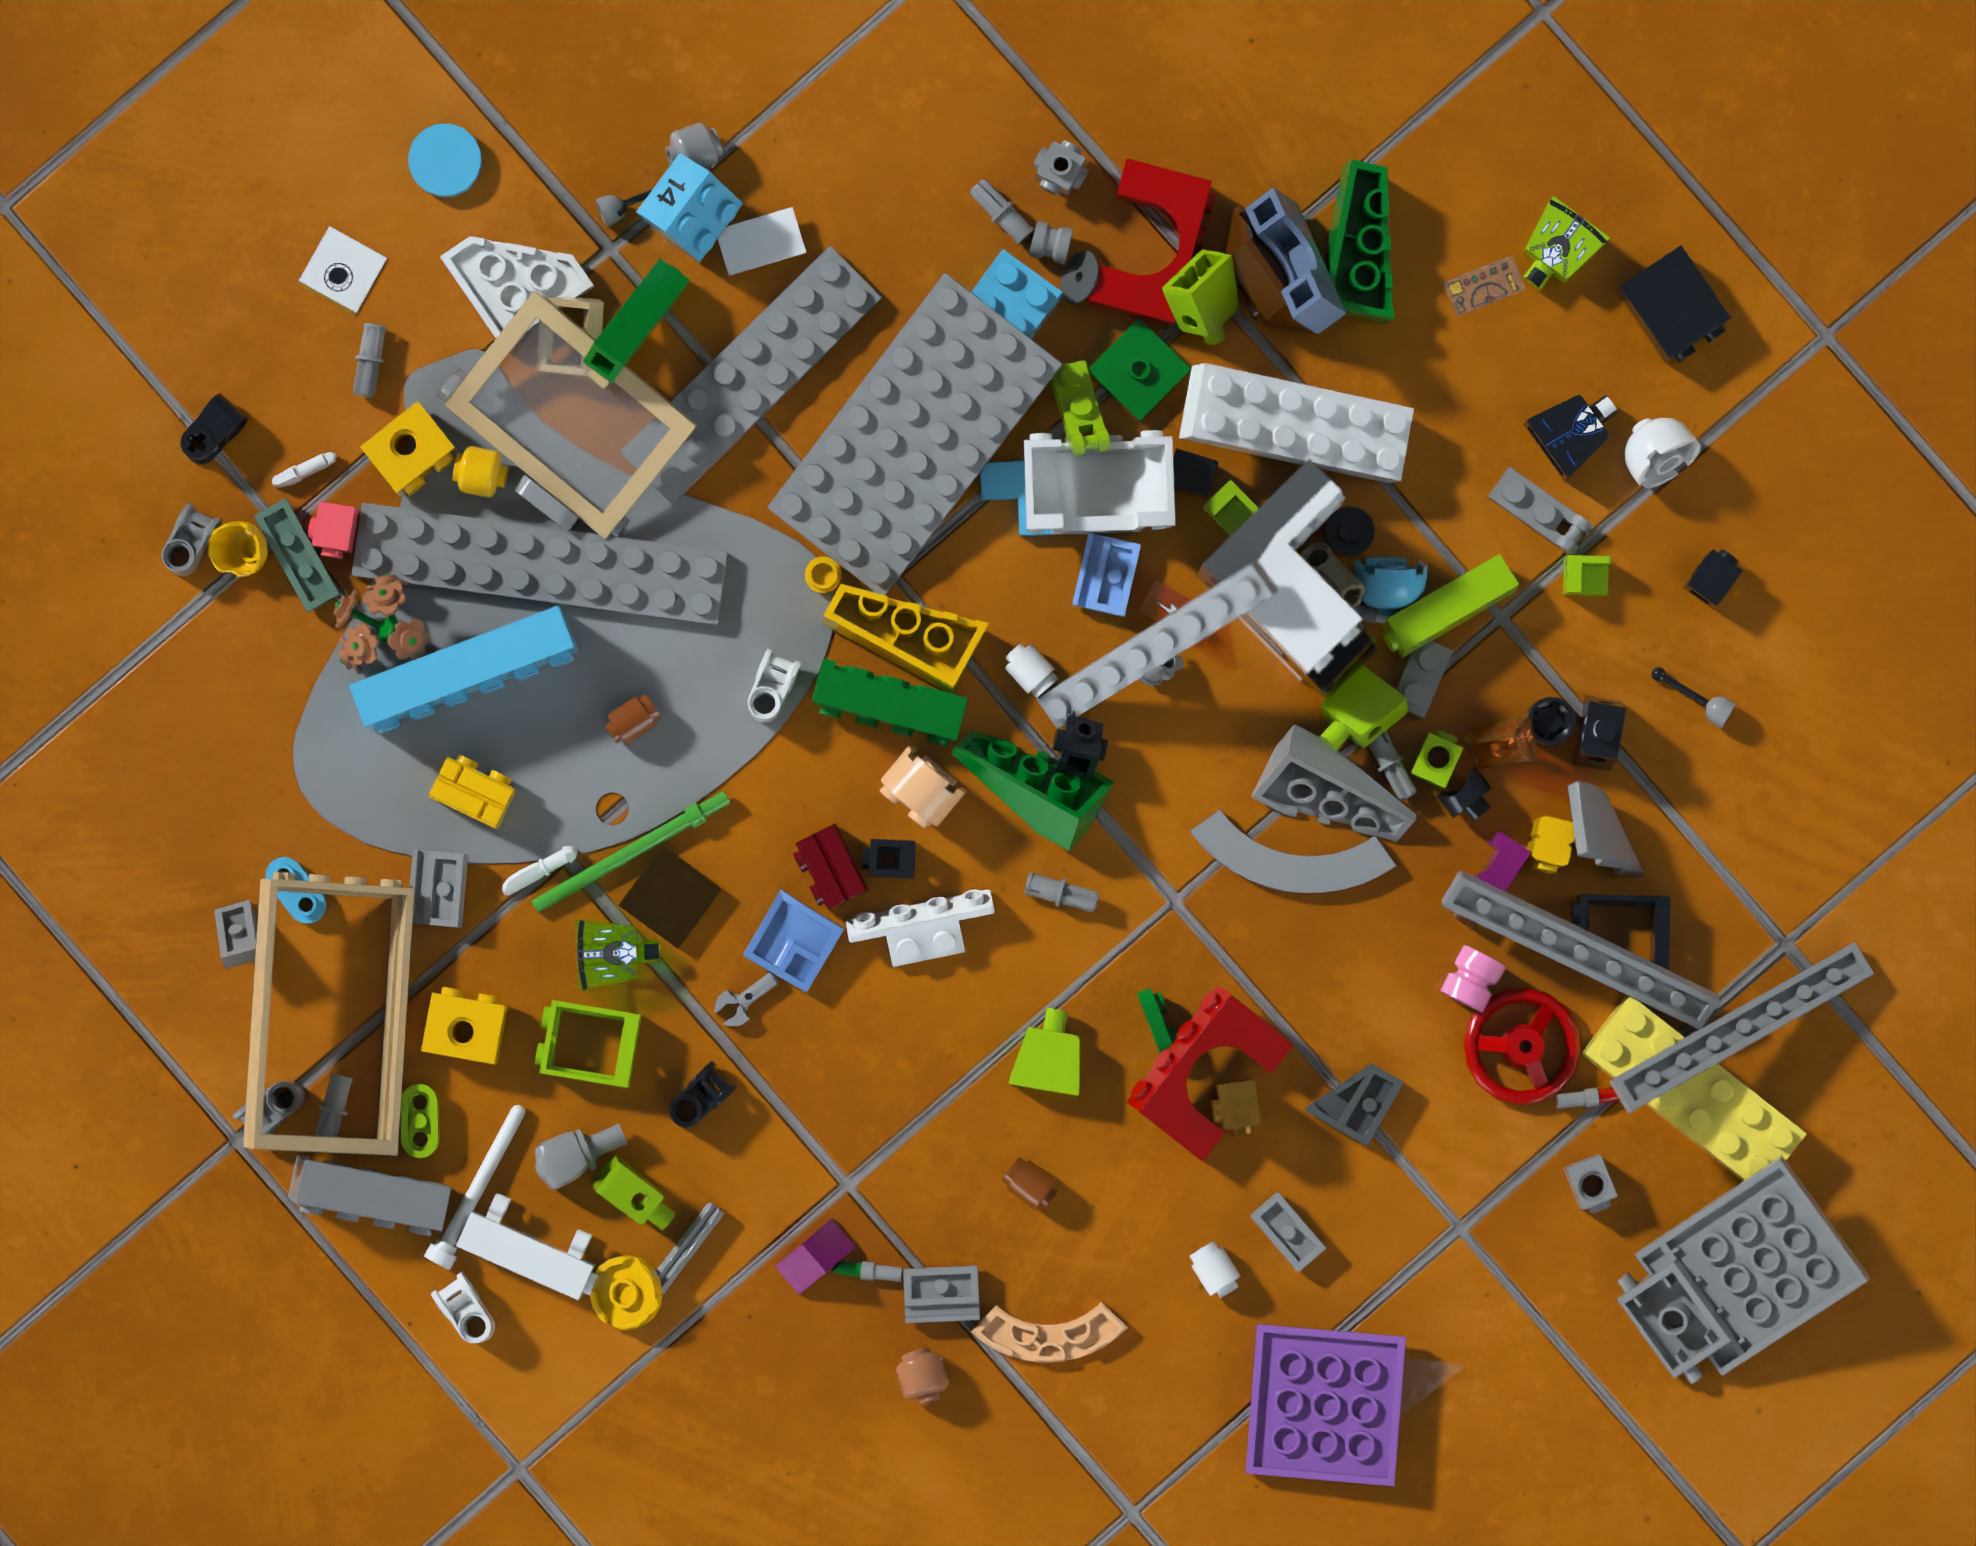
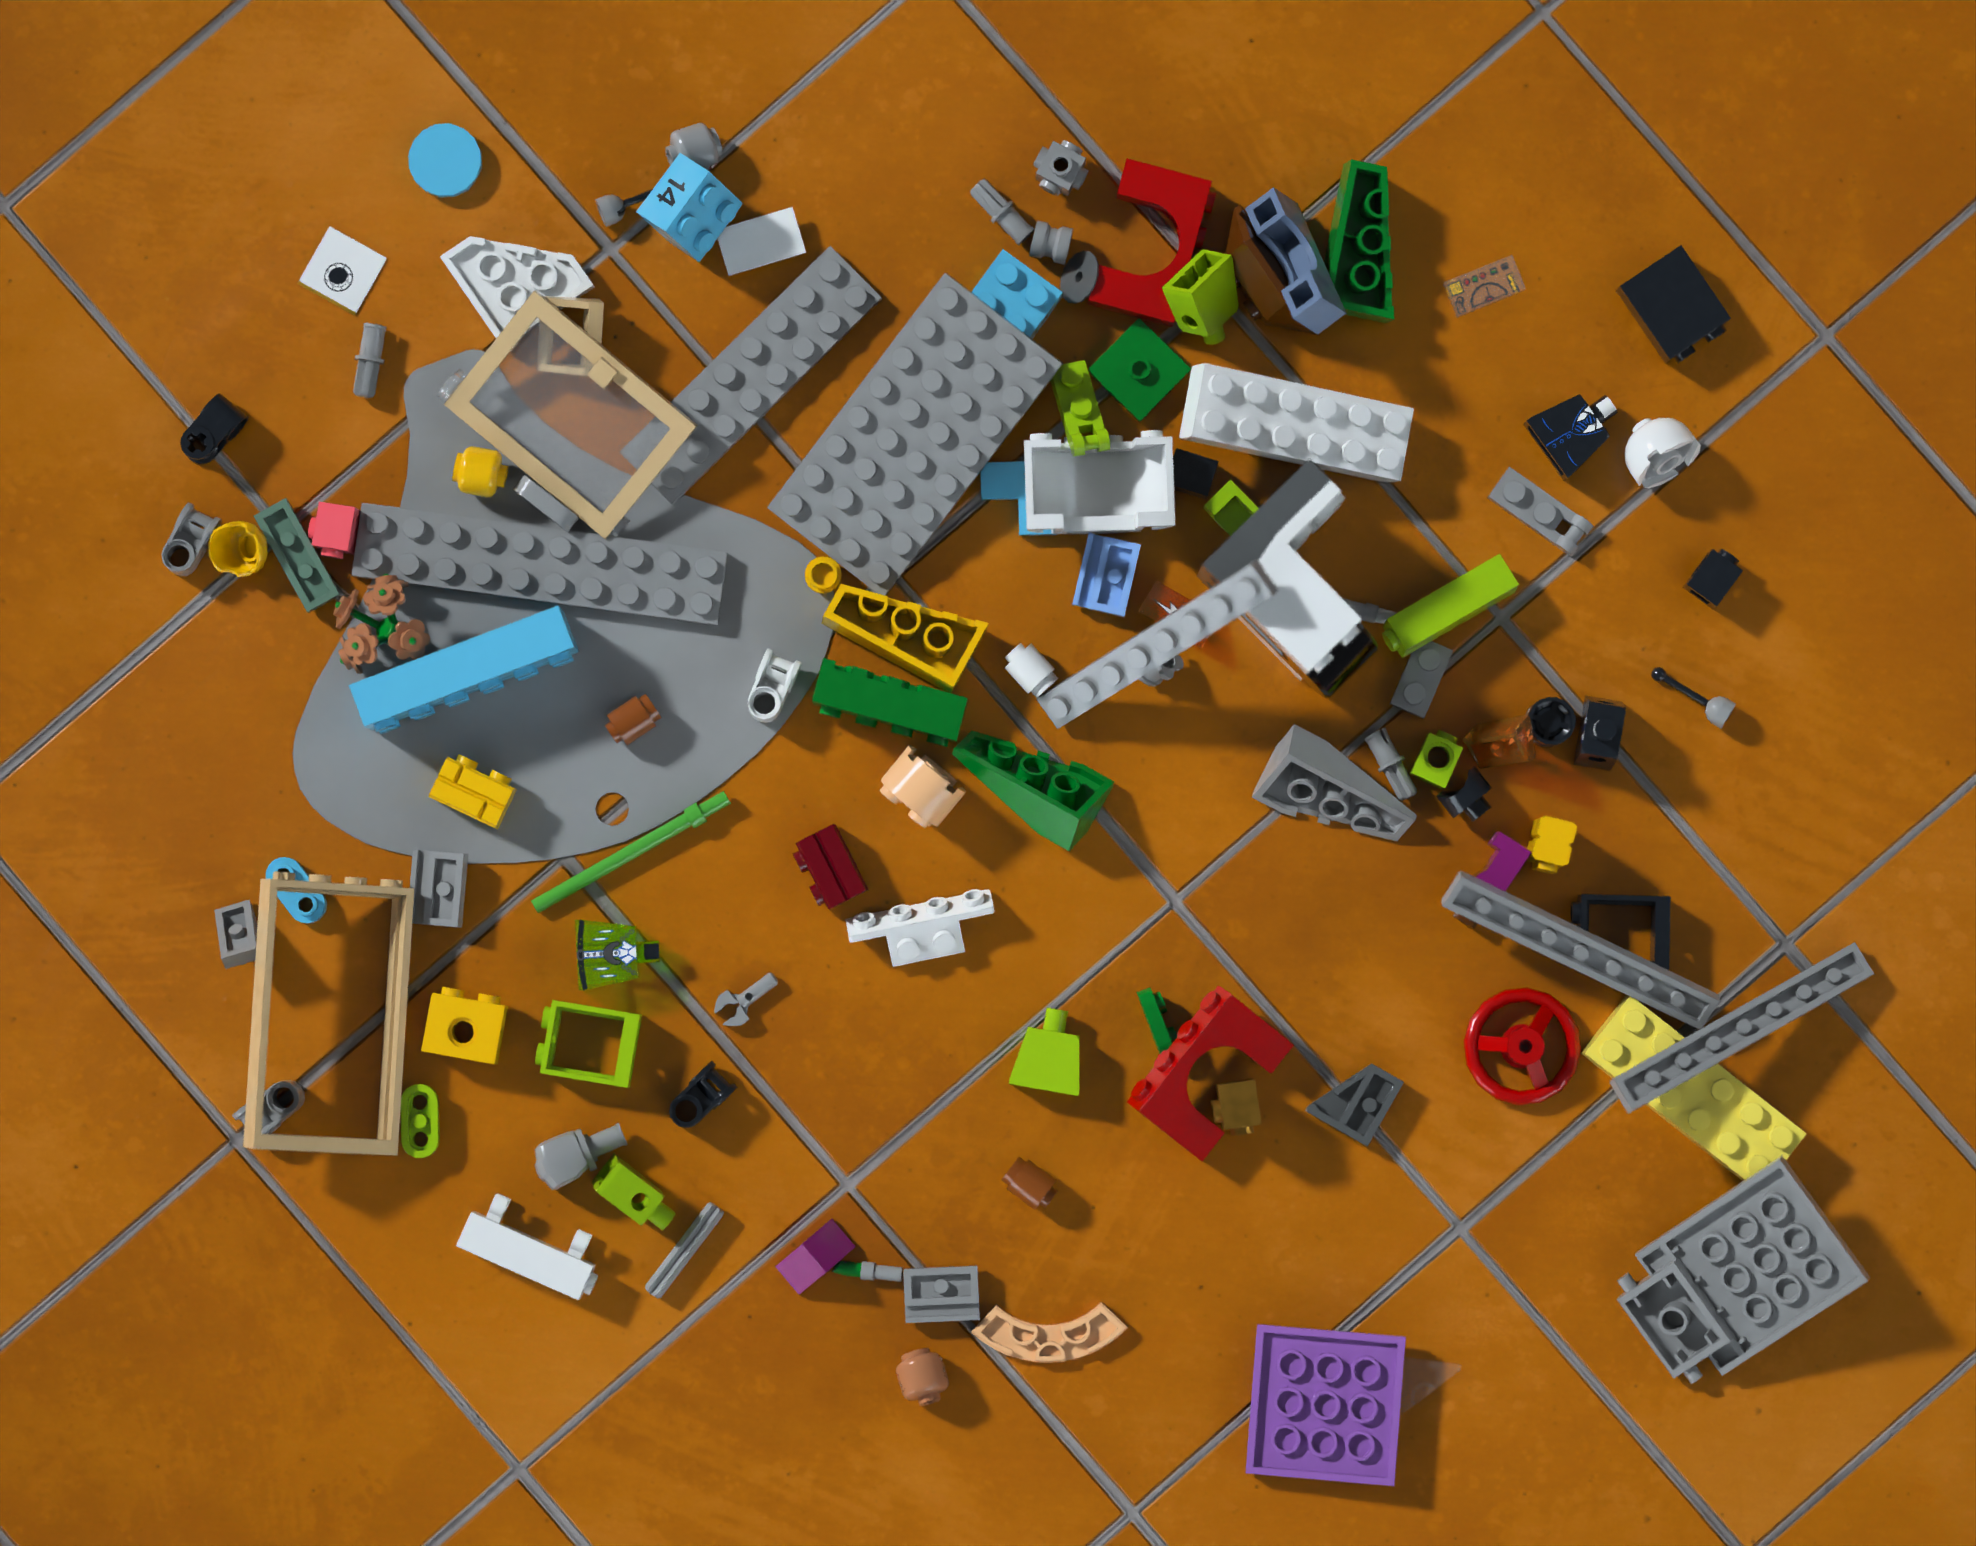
(298, 473): white piece -> none
(333, 1106): light grey axle -> none
(369, 1195): light grey wedge -> none
(431, 453): yellow brick -> none
(443, 1250): white piece -> none
(463, 1308): white piece -> none
(537, 870): white piece -> none
(626, 1292): yellow tile -> none
(636, 320): green brick -> none
(670, 897): dark brown tile -> none
(793, 941): medium blue plate -> none
(904, 853): black brick -> none
(1061, 892): light grey axle -> none
(1079, 747): black brick -> none
(1215, 1269): white brick -> none
(1287, 1231): light grey plate -> none
(1290, 871): light grey tile -> none
(1334, 573): dark tan piece -> none
(1349, 531): black piece -> none
(1361, 710): lime torso -> none
(1391, 583): medium azure cylinder -> none
(1473, 978): bright pink wheel -> none
(1560, 244): lime torso -> none
(1579, 1171): light grey brick -> none
(1586, 575): lime panel -> none
(1586, 1097): light grey piece -> none
(1600, 832): light grey slope -> none

